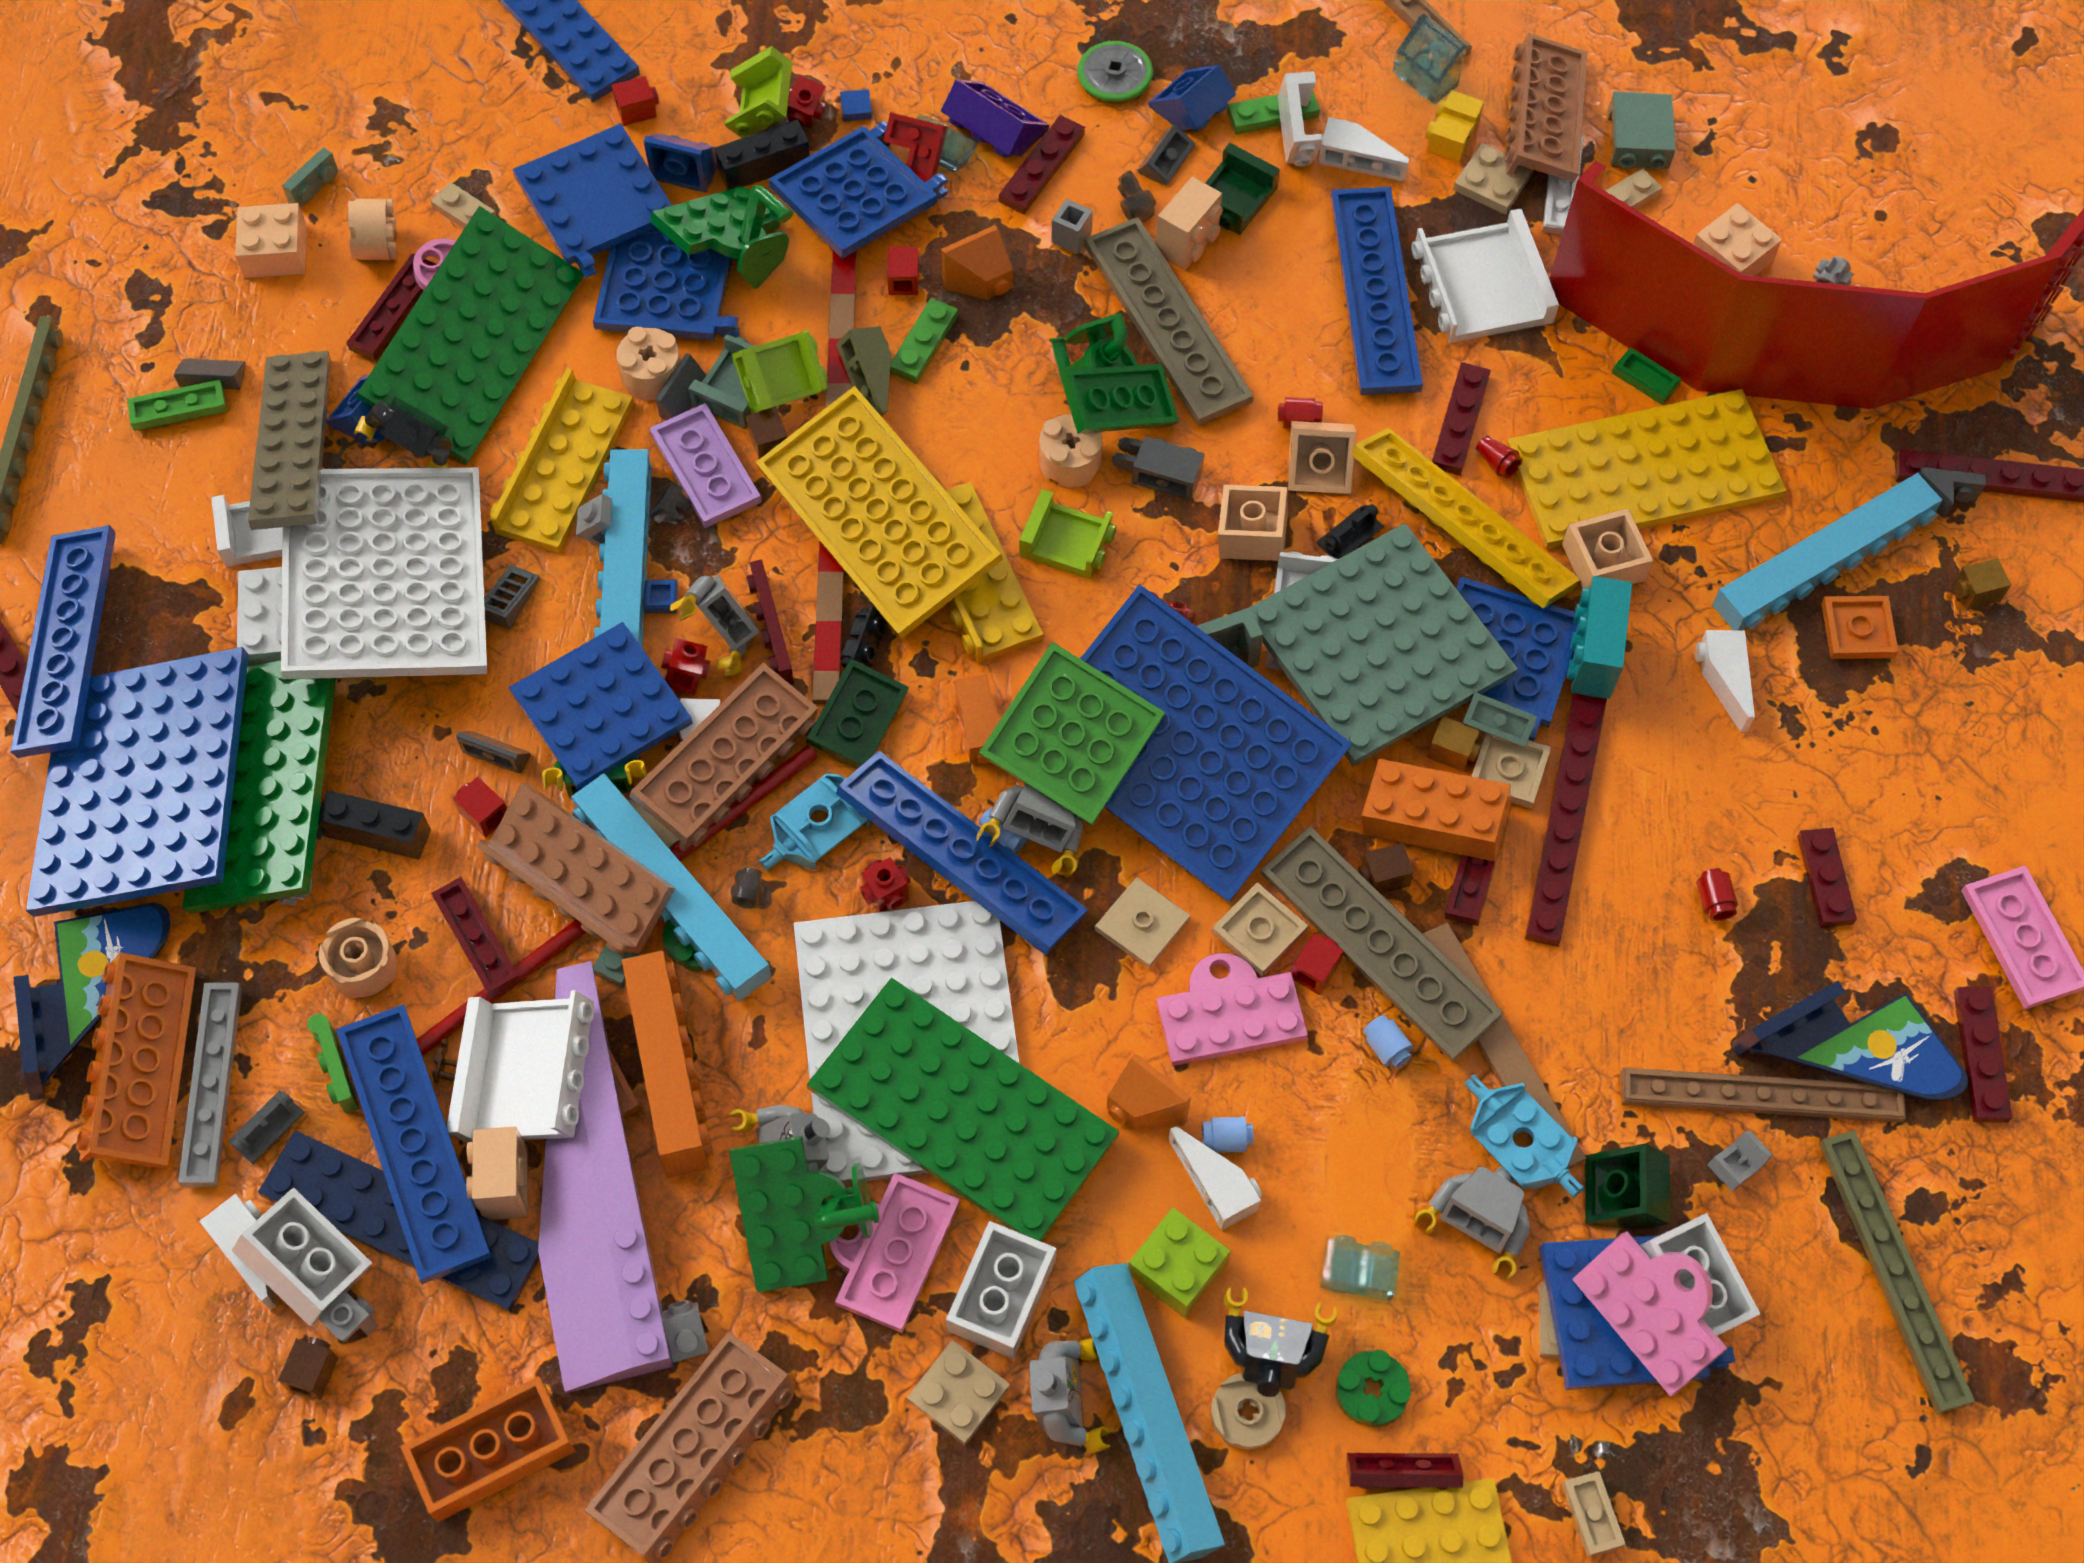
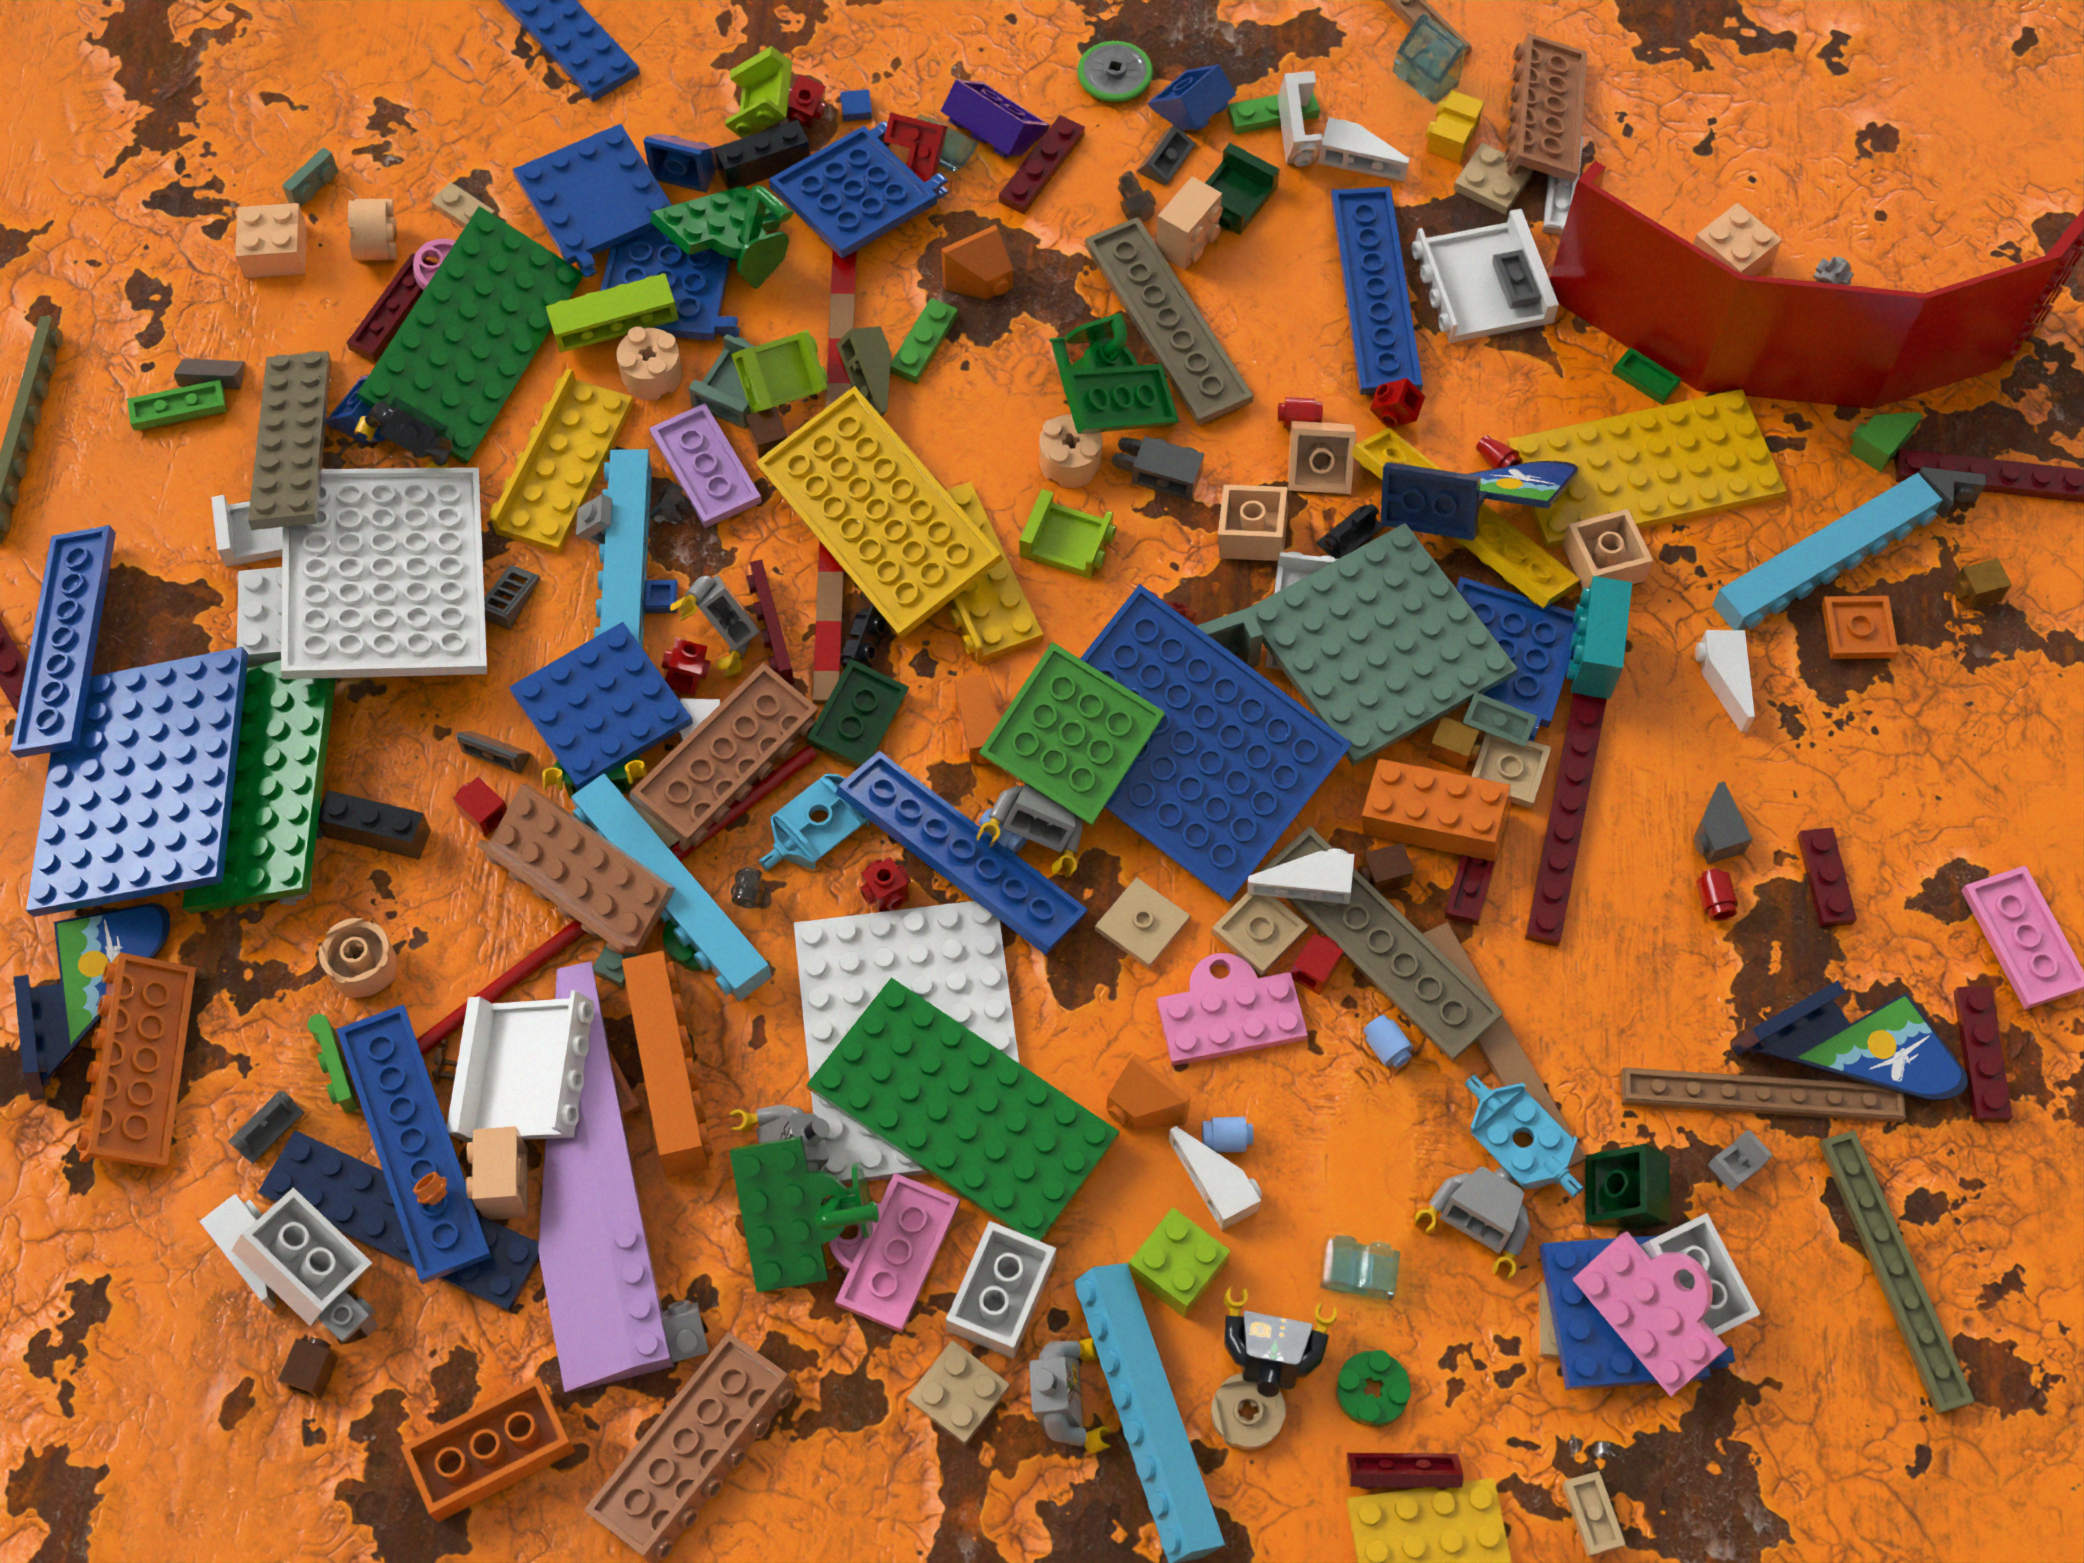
(210, 1085): light grey plate -> none
(430, 1189): none -> orange plate
(476, 937): dark red plate -> none
(612, 312): none -> lime brick
(635, 100): red brick -> none
(675, 395): dark grey slope -> none
(903, 270): red brick -> none
(1071, 226): light grey brick -> none
(1315, 877): none -> white slope
(1397, 403): none -> red brick
(1450, 501): none -> dark blue piece
(1461, 418): dark red plate -> none
(1516, 279): none -> dark grey plate
(1636, 189): tan plate -> none
(1642, 130): sand green panel -> none
(1721, 829): none -> dark grey slope
(1883, 437): none -> bright green slope

